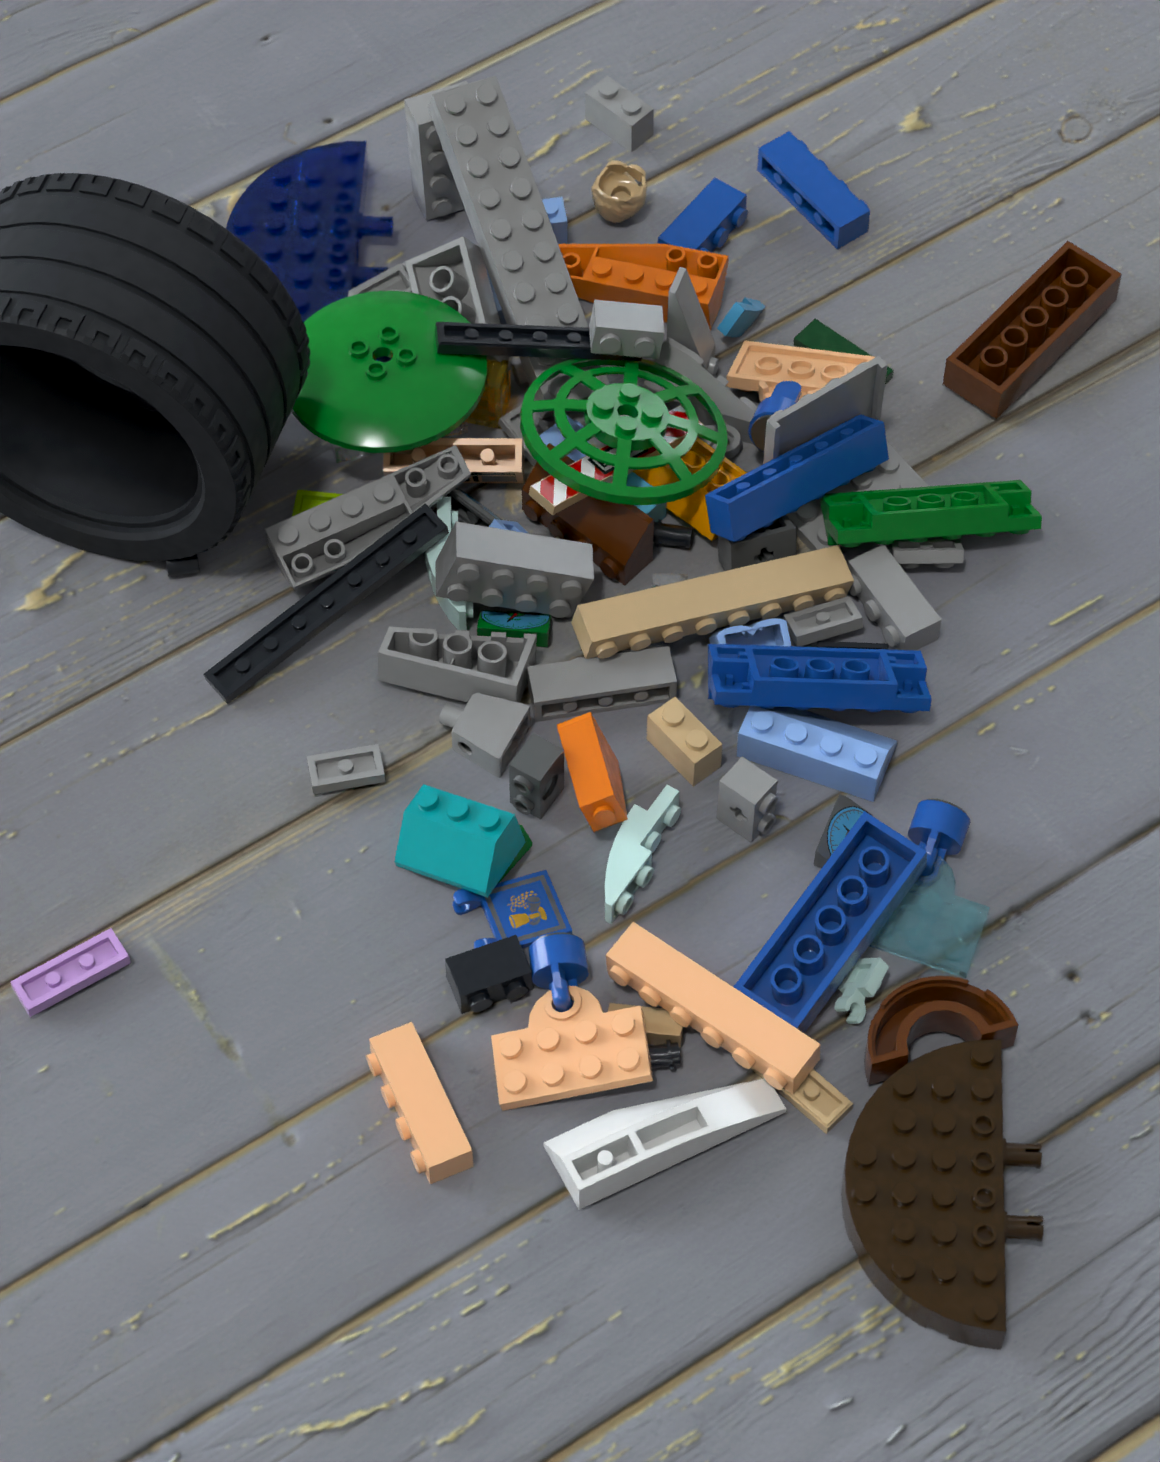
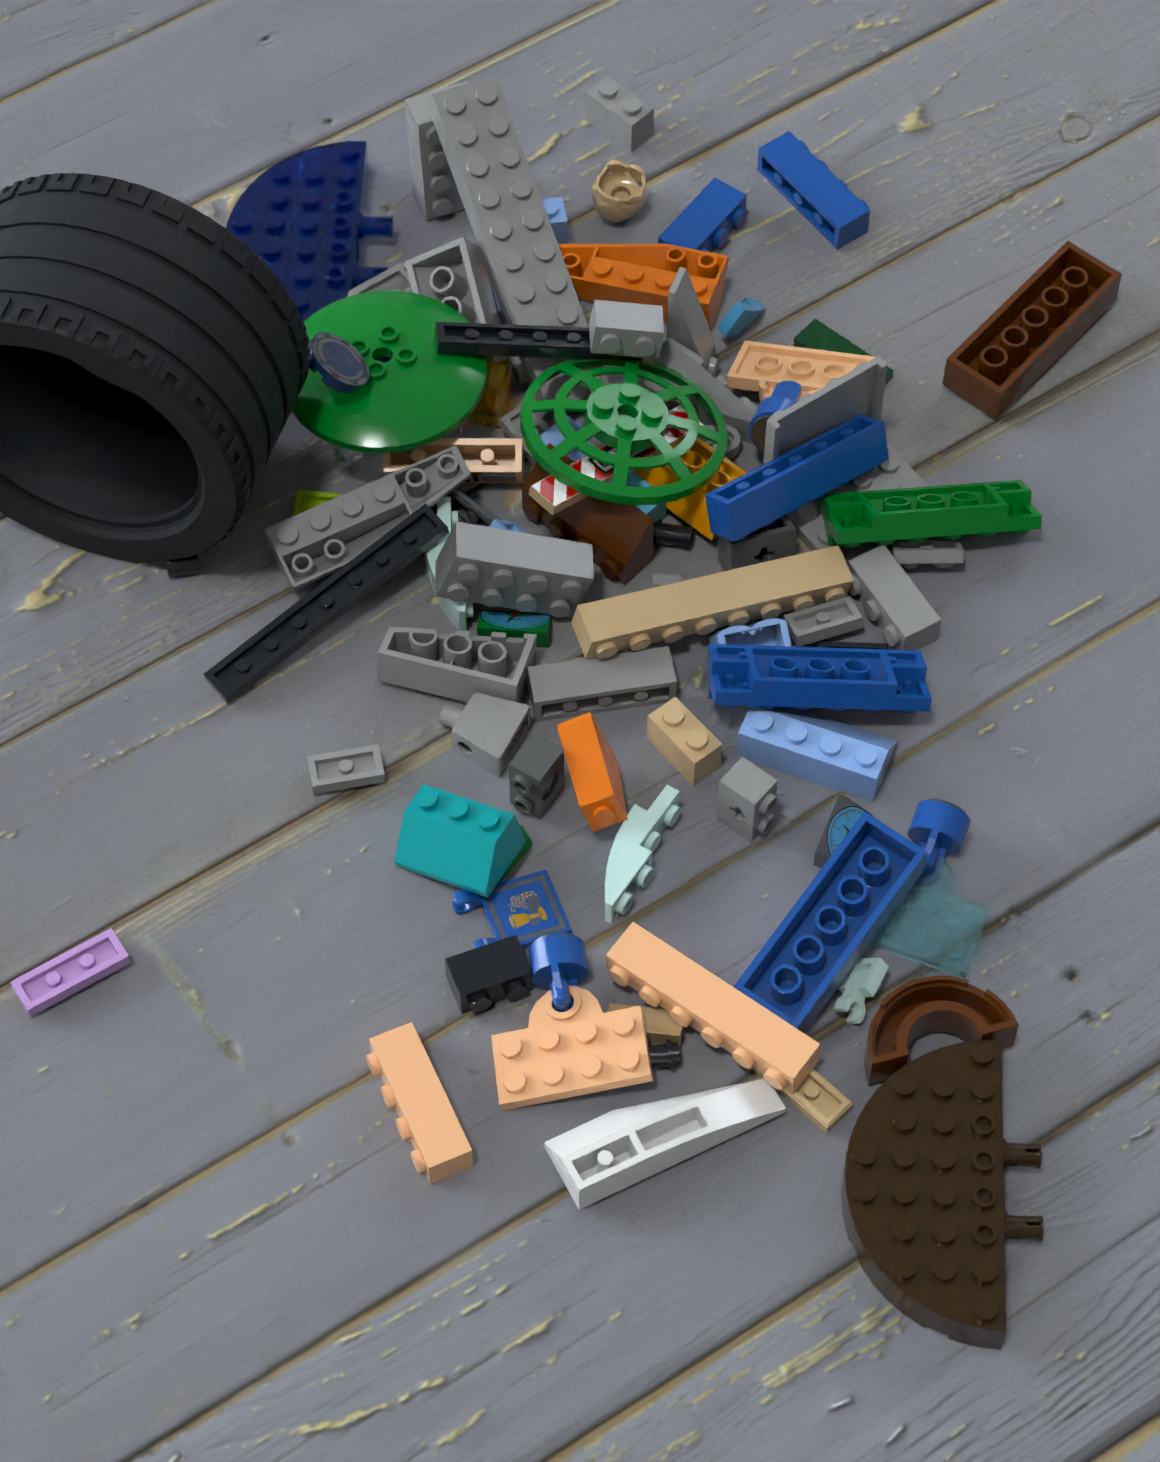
(338, 362): none -> tile

